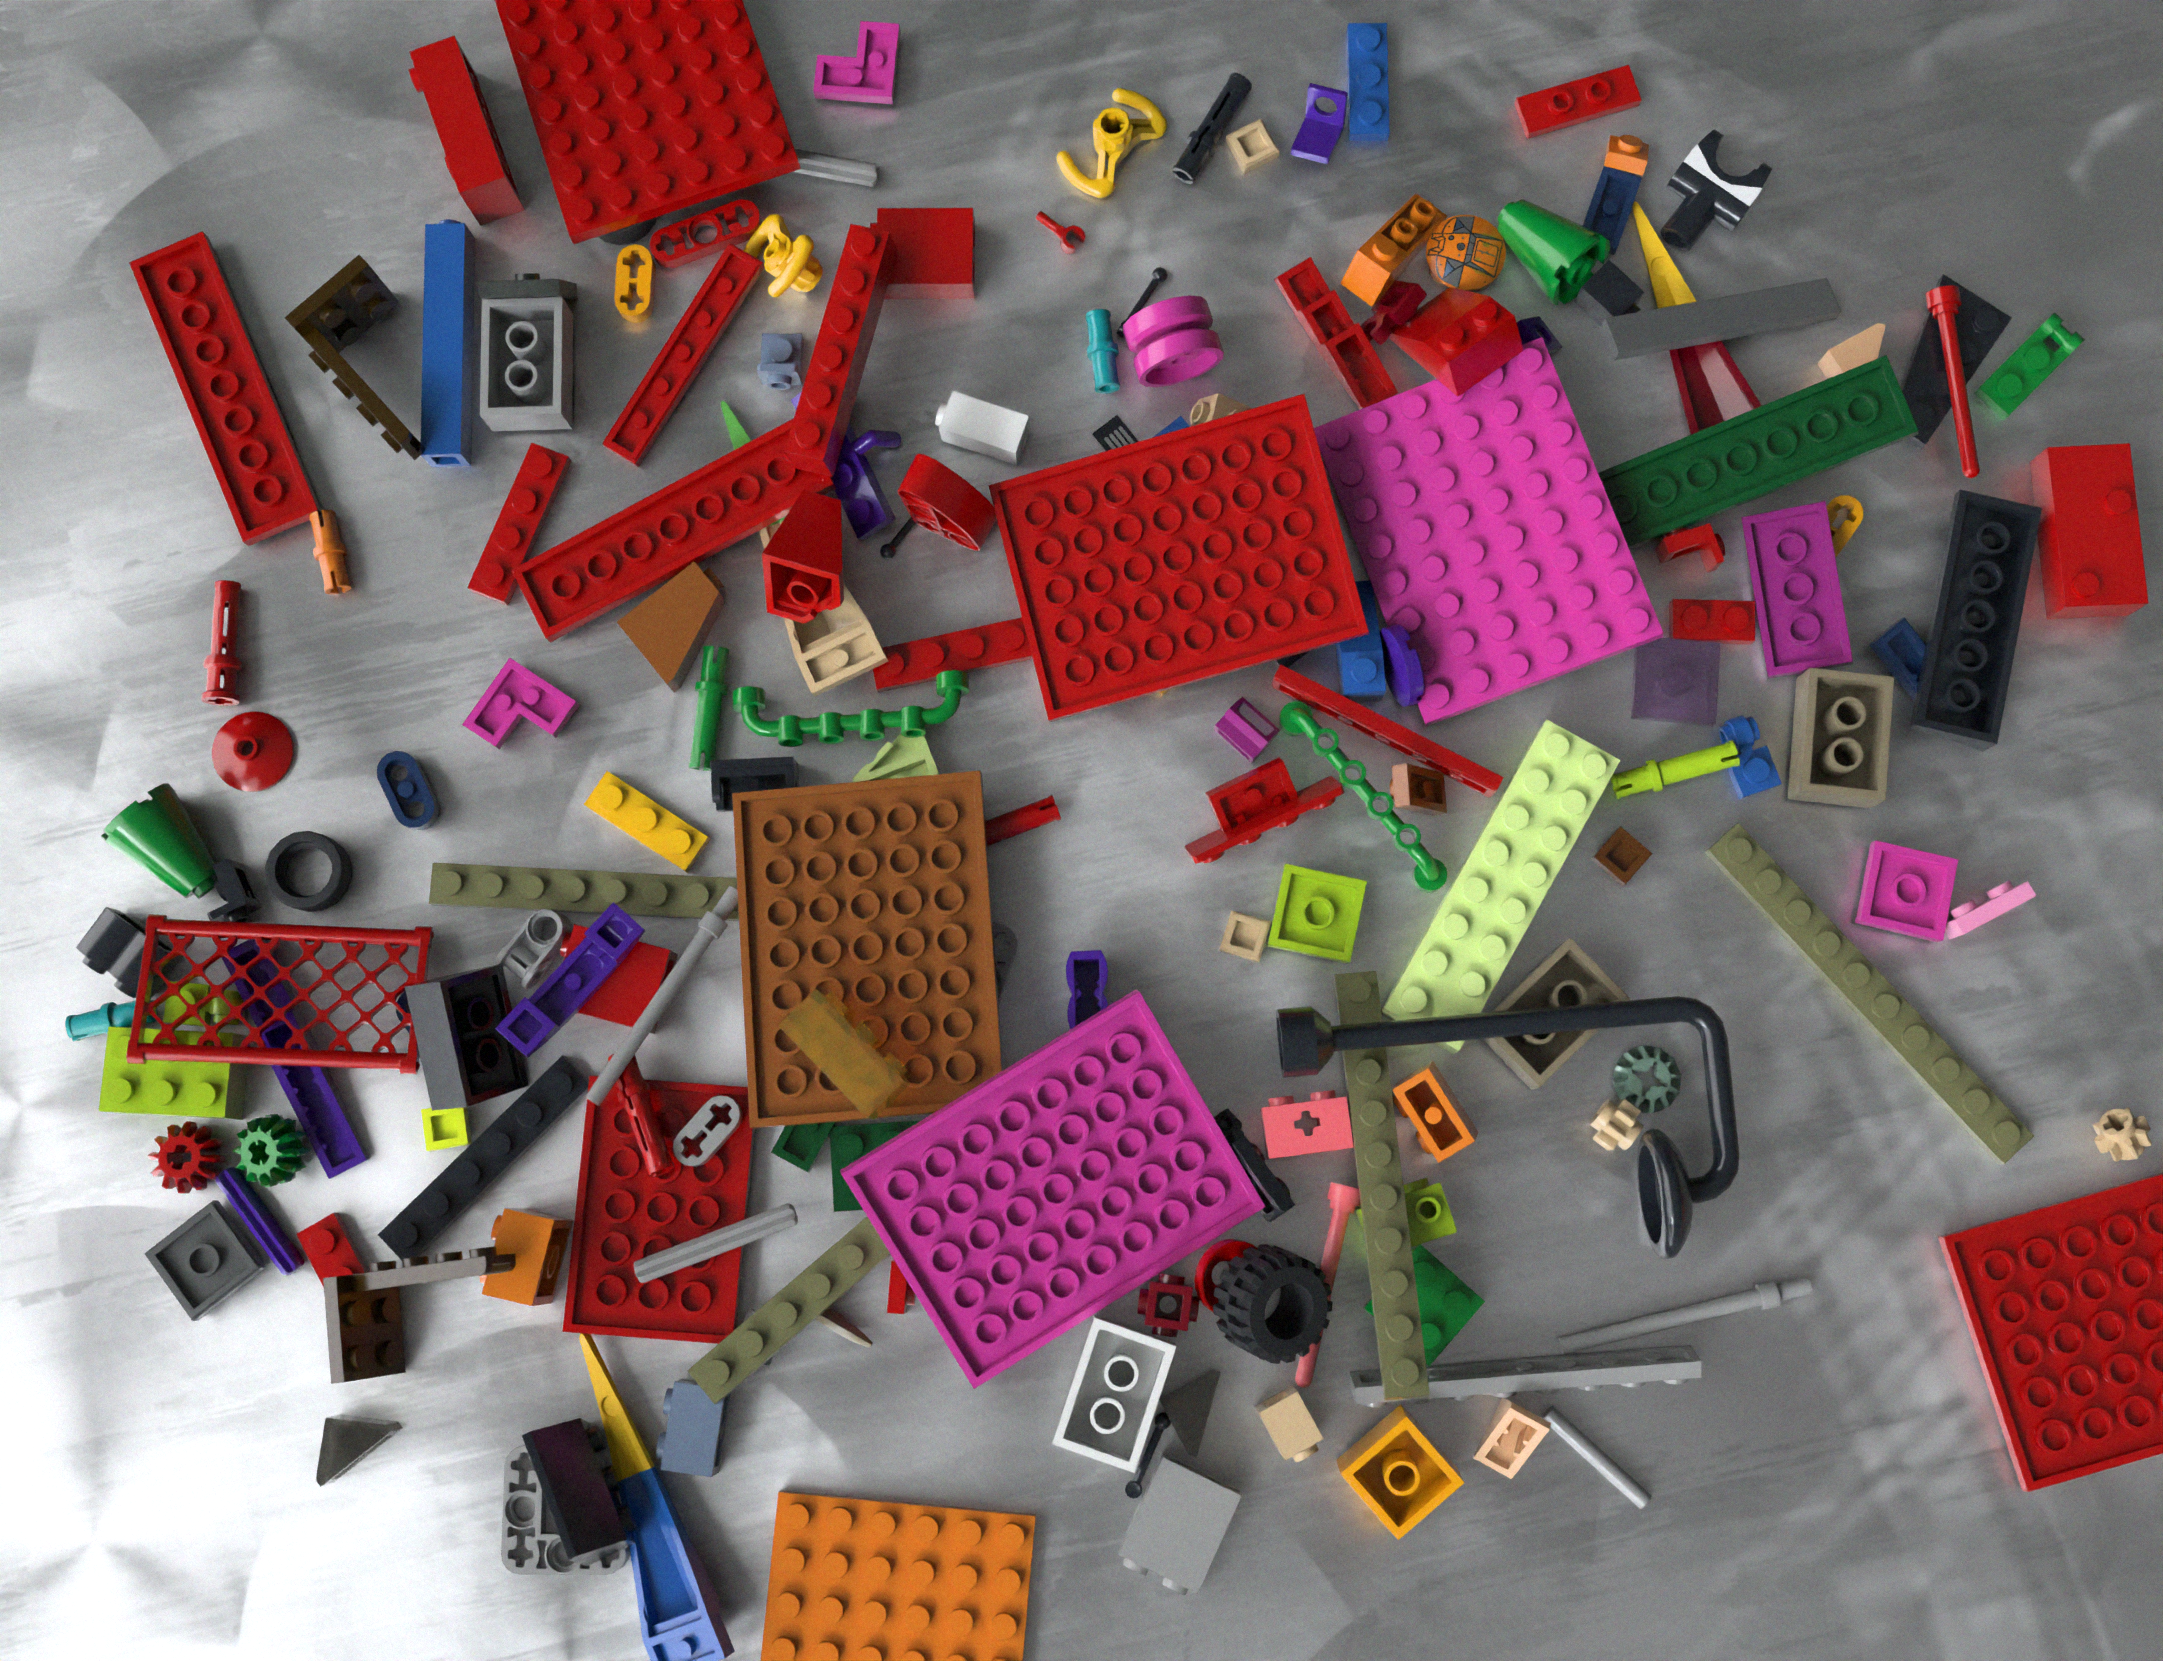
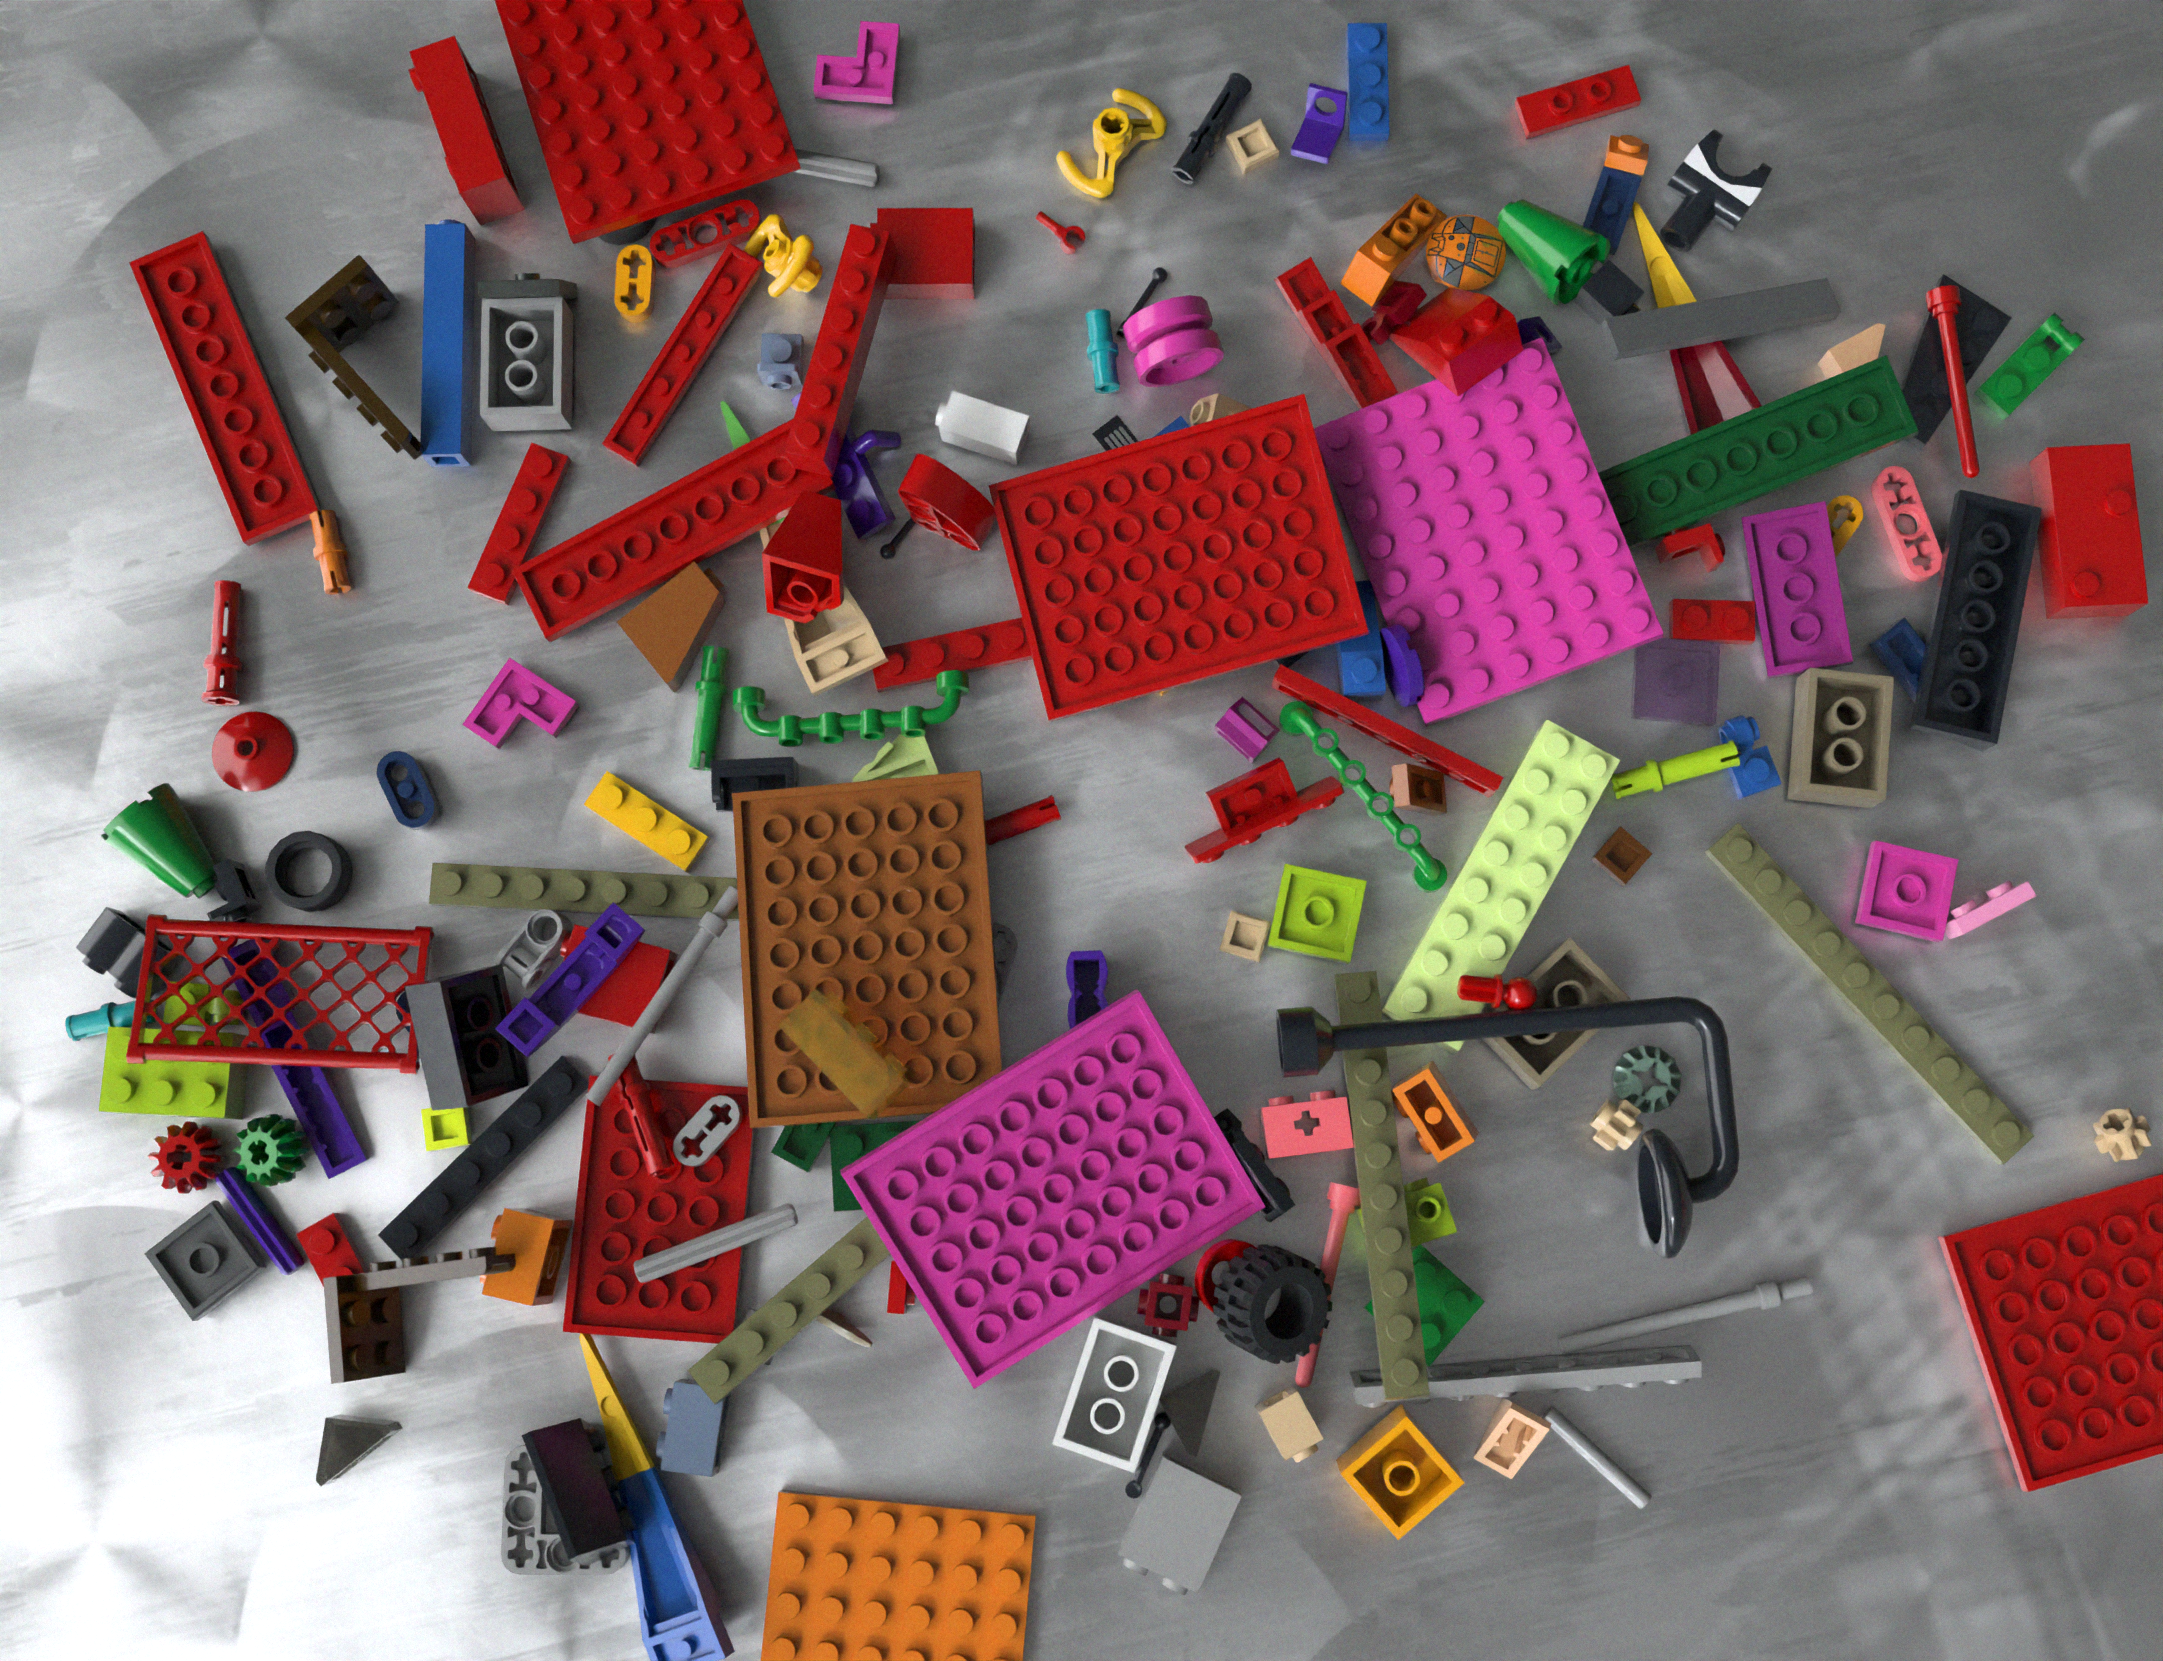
(1517, 993): none -> red axle
(1884, 501): none -> coral beam

